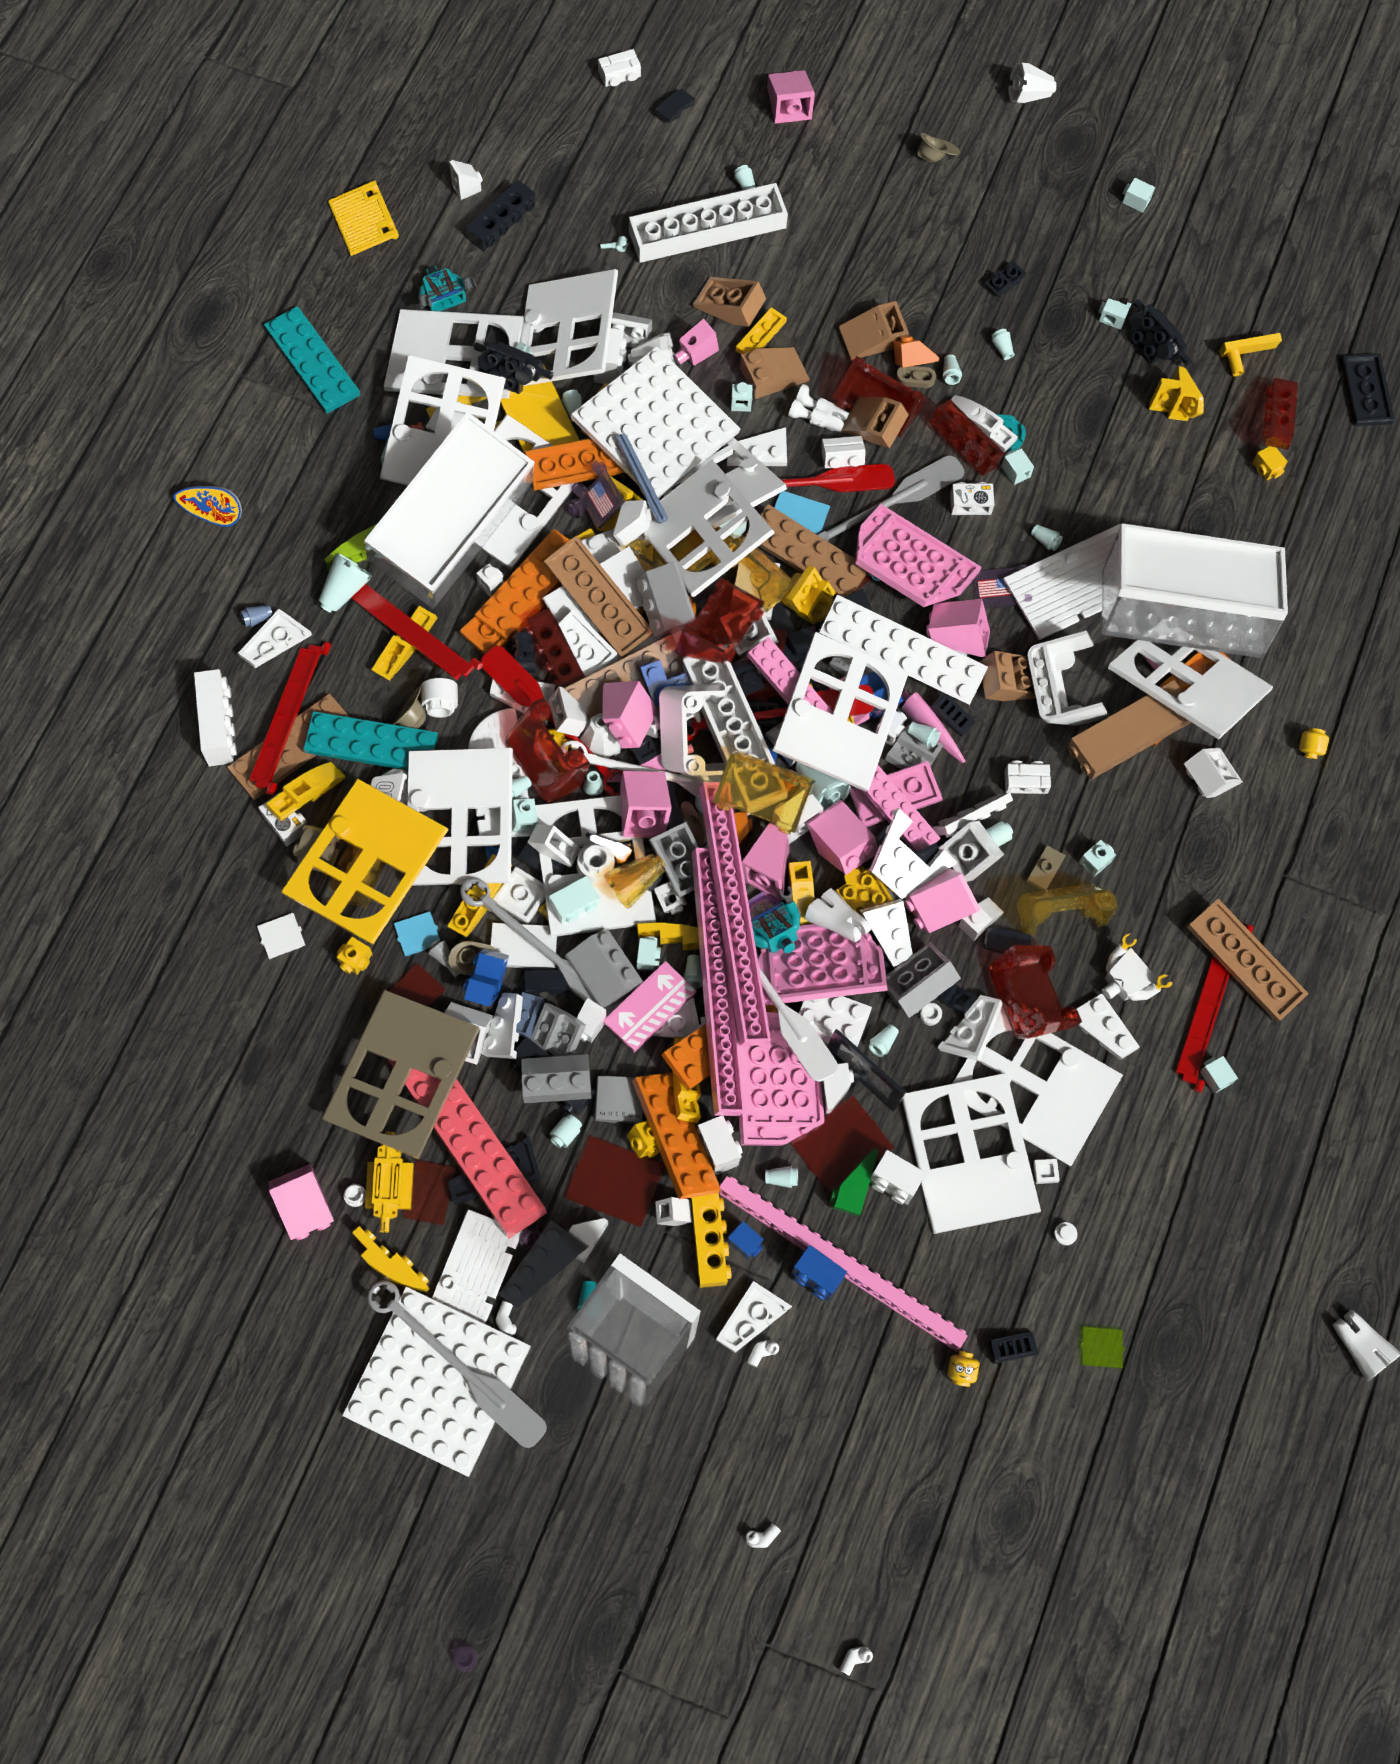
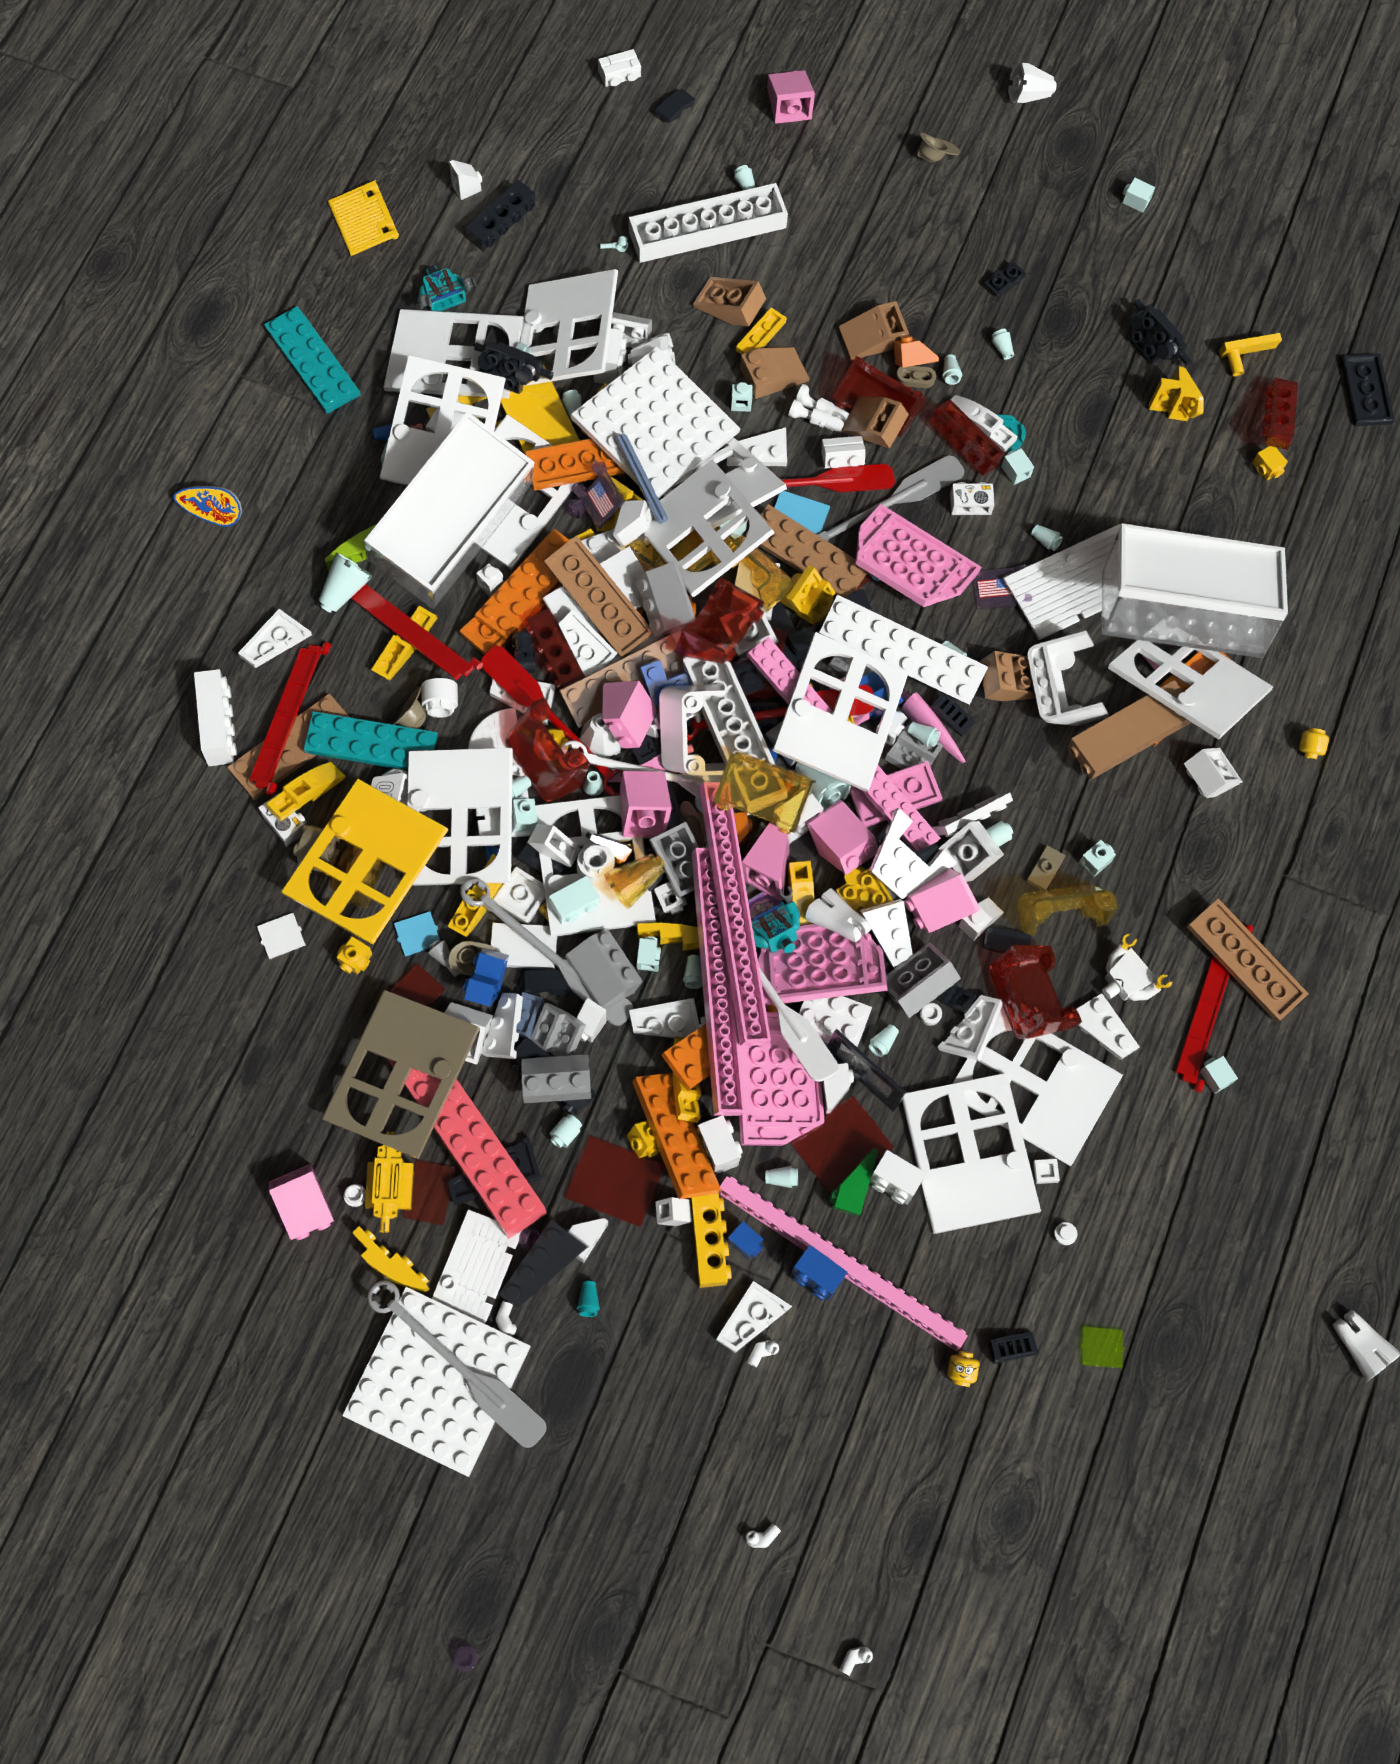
(254, 615): sand blue cone -> none
(567, 713): white slope -> none
(617, 1100): light grey slope -> none
(632, 1330): clear piece -> none
(649, 1006): bright pink tile -> none
(697, 344): bright pink torso -> none
(960, 626): bright pink slope -> none
(1027, 778): white brick -> none
(1113, 313): light aqua brick -> none

